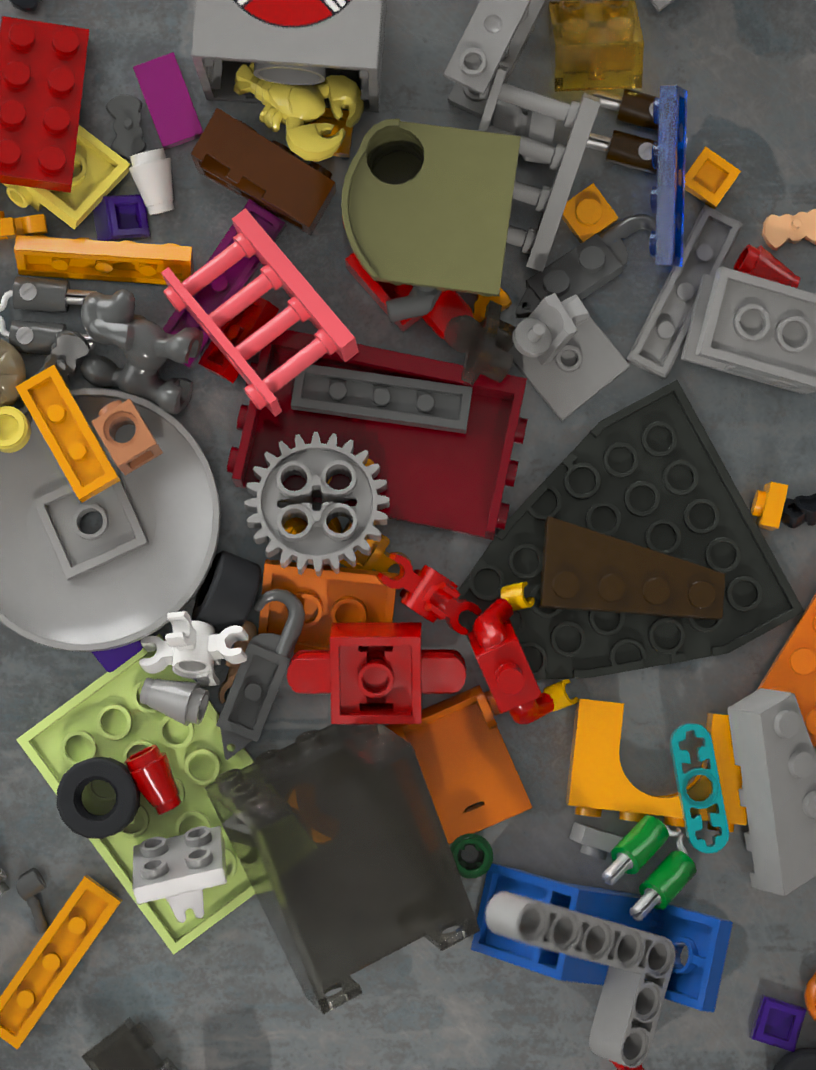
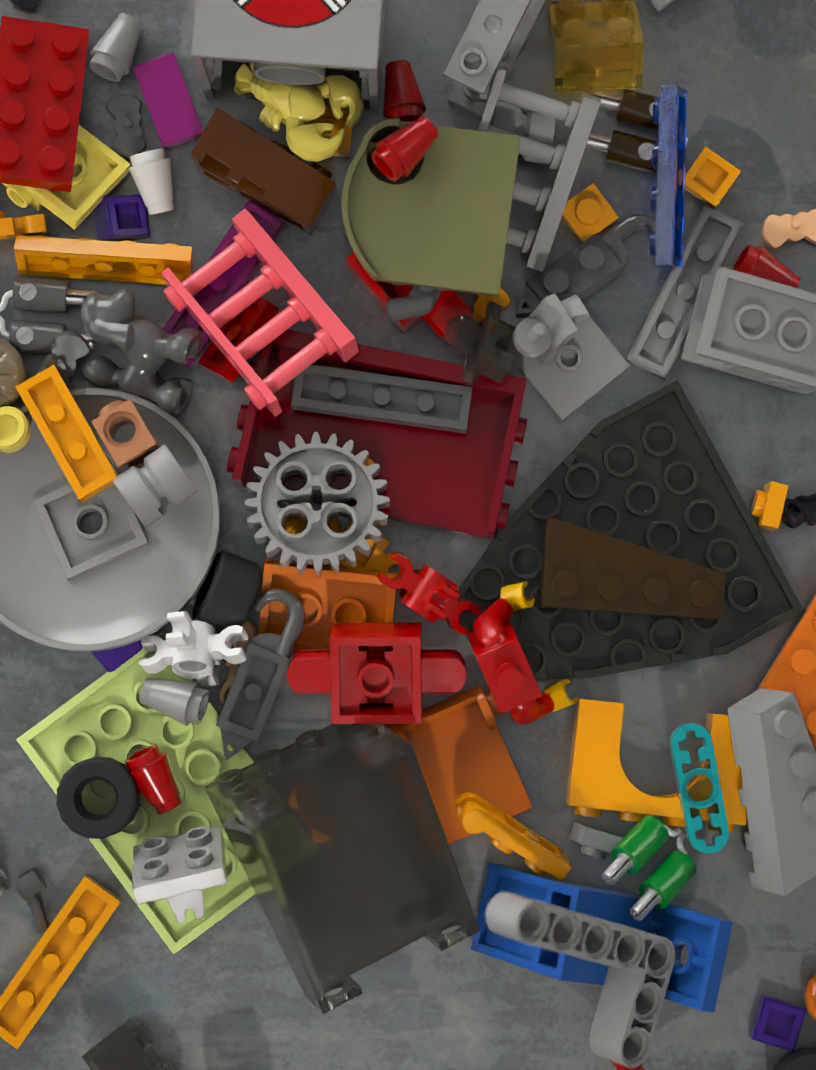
(116, 48): none -> light grey cone
(154, 485): none -> light grey wheel
(402, 93): none -> red cone
(403, 149): none -> red cone
(483, 861): dark green cone -> none
(511, 835): none -> light orange plate

